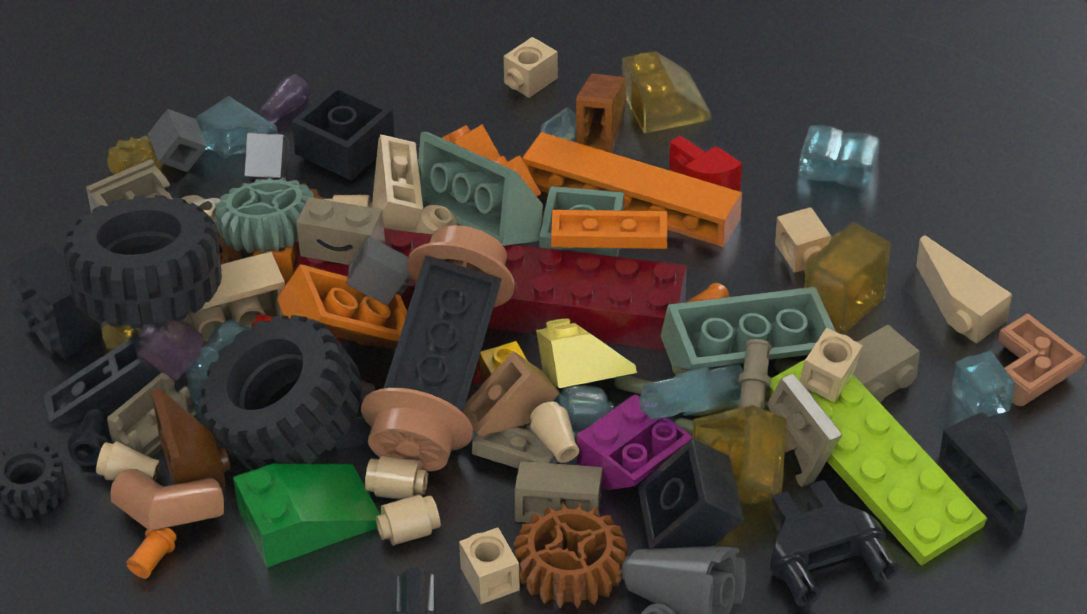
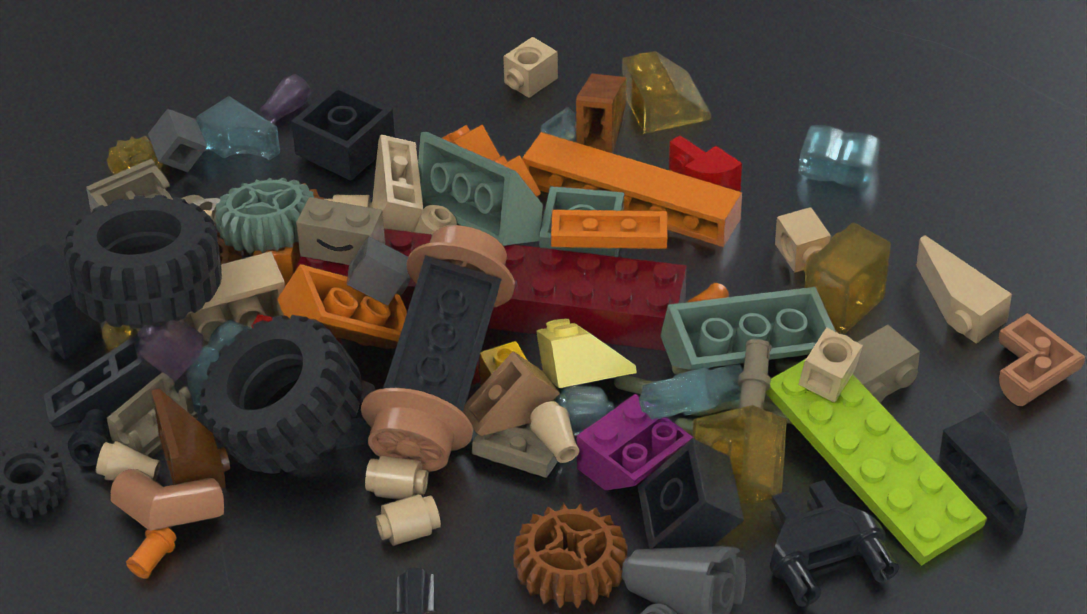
(266, 157): brick -> none
(302, 508): green slope -> none
(489, 565): tan brick -> none
(552, 484): dark tan hinge -> none
(807, 427): dark tan wing -> none
(983, 384): clear light blue brick -> none

